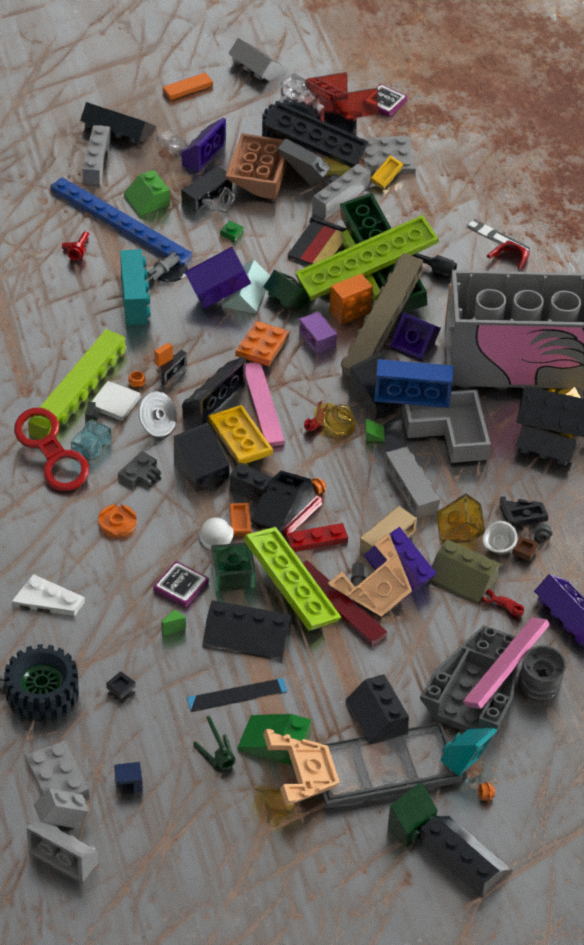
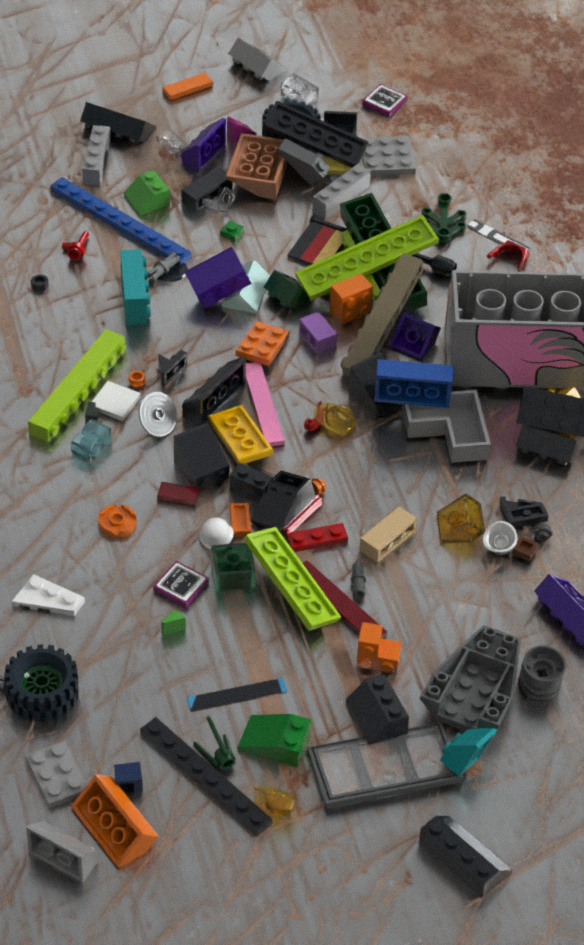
(39, 282): none -> black tile
(51, 449): red bar -> none
(61, 808): light grey brick -> none
(114, 820): none -> orange slope
(121, 685): black plate -> none
(140, 469): dark grey hinge -> none
(163, 354): orange tile -> none
(178, 493): none -> dark red tile
(206, 776): none -> black plate
(235, 128): none -> dark pink slope
(247, 630): black slope -> none
(311, 765): light nougat wing -> none
(333, 94): clear red windscreen -> none
(374, 432): bright green slope -> none
(377, 652): none -> orange brick
(383, 587): light nougat wing -> none
(386, 172): yellow tile -> none
(410, 814): dark green slope -> none
(412, 482): light grey brick -> none
(414, 564): dark purple slope -> none
(443, 233): none -> dark green plant
(464, 571): olive slope -> none
(486, 791): orange plate -> none
(506, 663): bright pink tile -> none
(510, 604): red arm -> none

